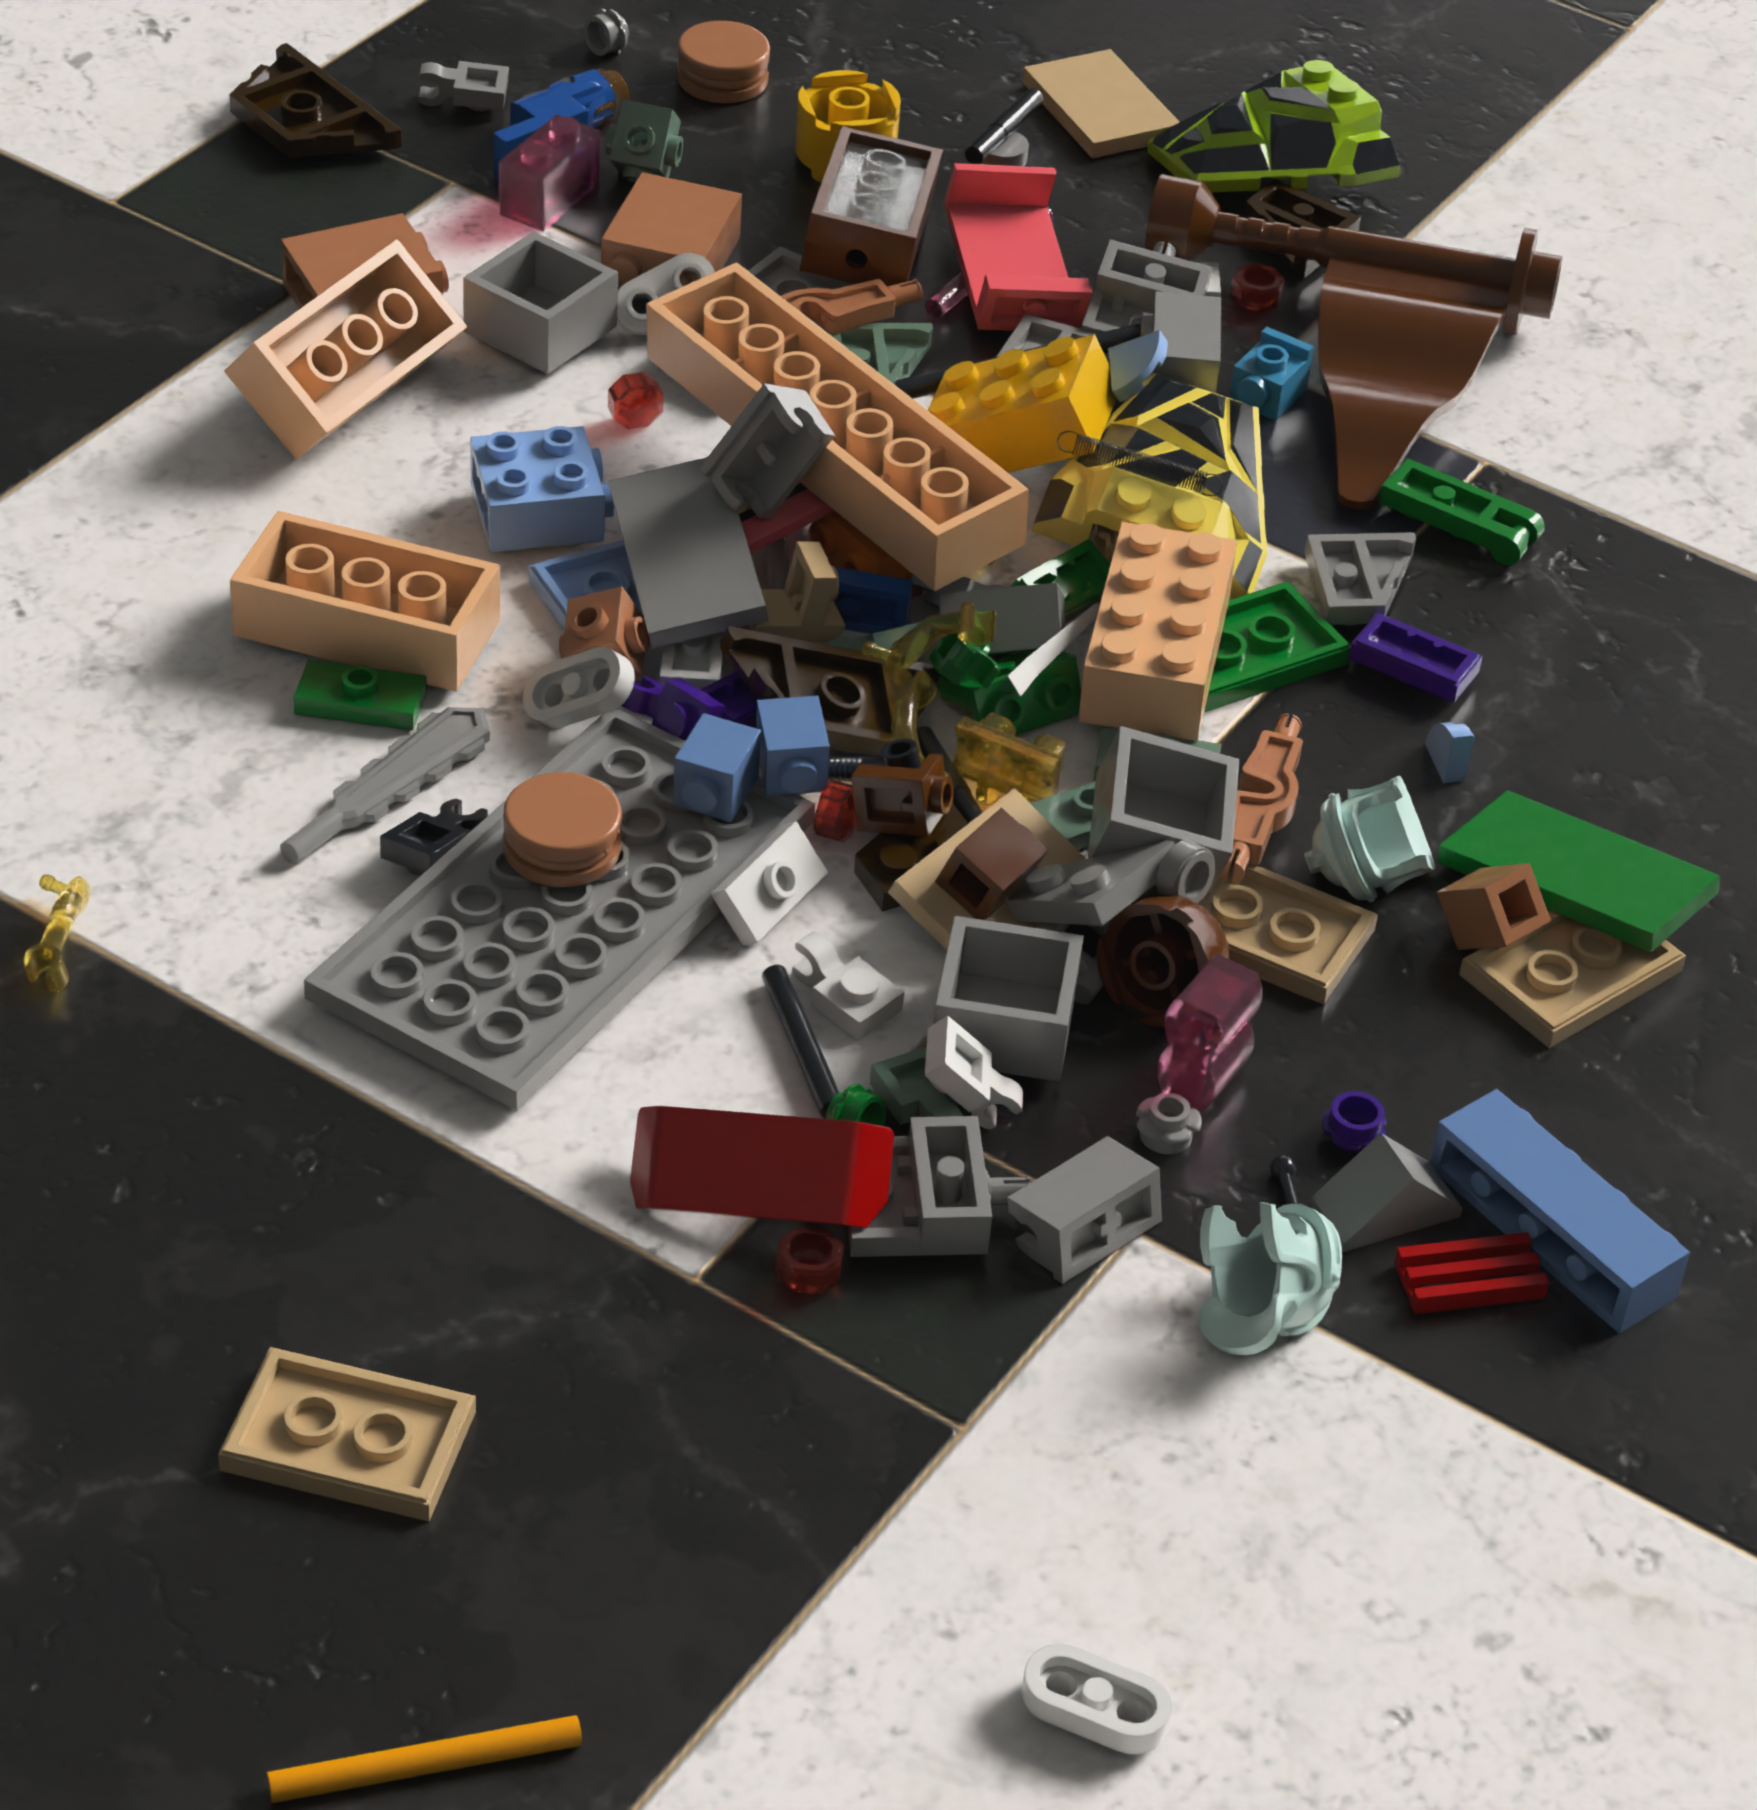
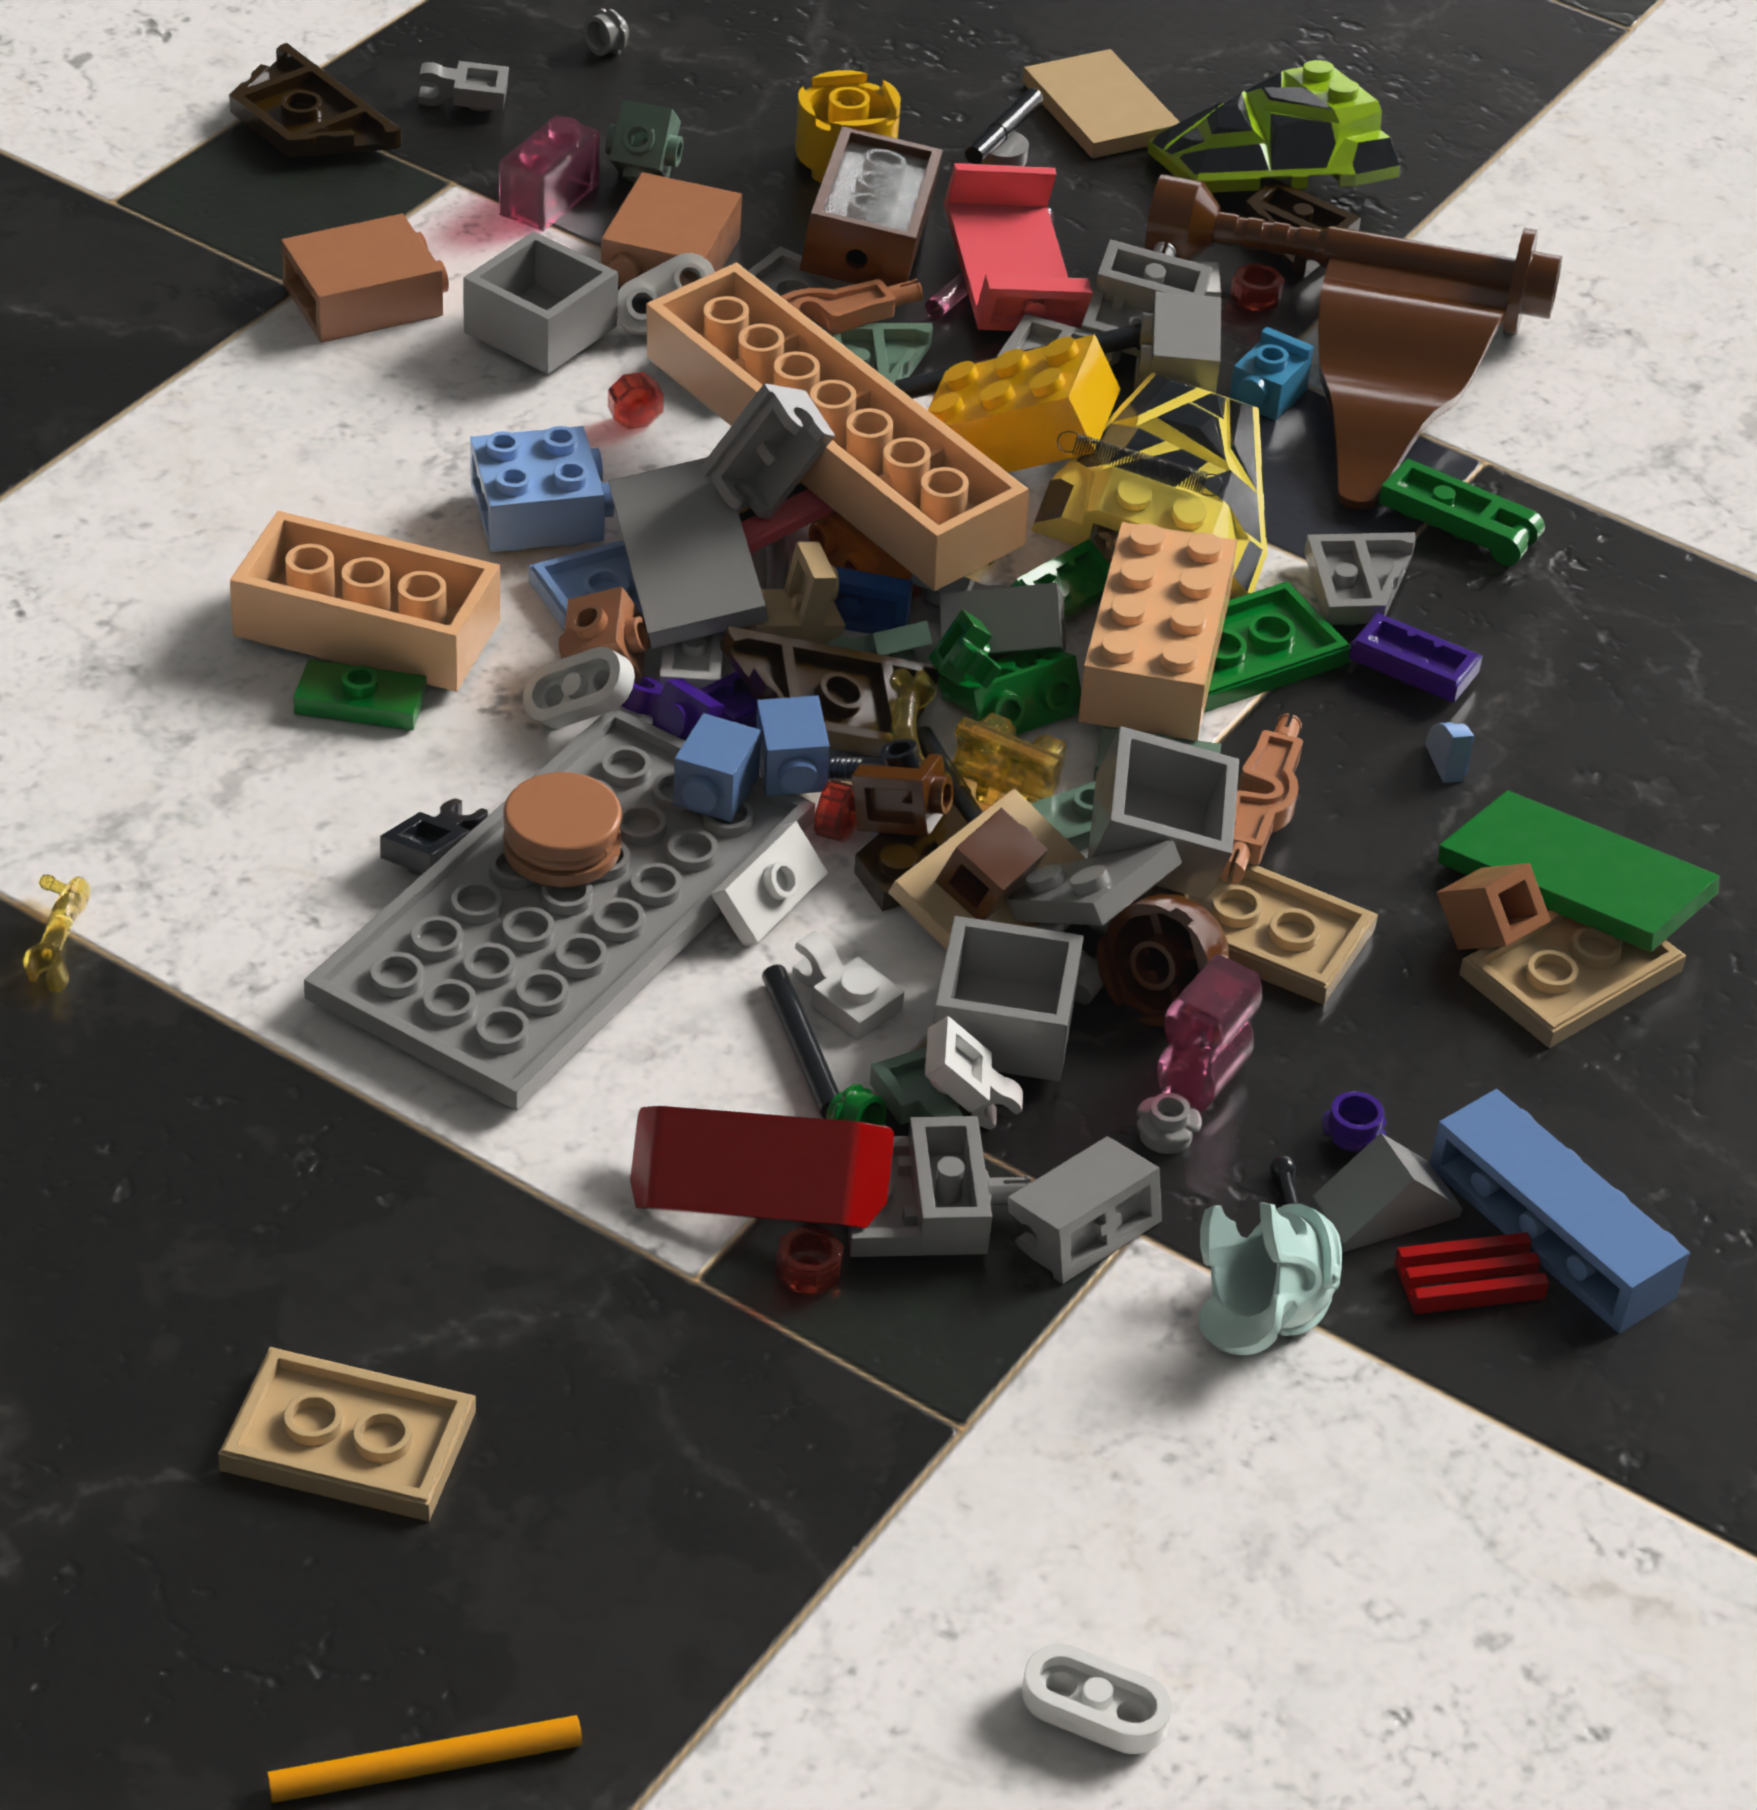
(345, 349): light nougat brick -> none
(410, 762): light grey sword -> none
(586, 97): blue plate -> none
(723, 62): nougat head -> none
(971, 626): clear yellow piece -> none
(1029, 669): white sticker -> none
(1134, 362): light blue tile -> none
(1186, 871): light grey tile -> none
(1370, 840): light aqua helmet -> none

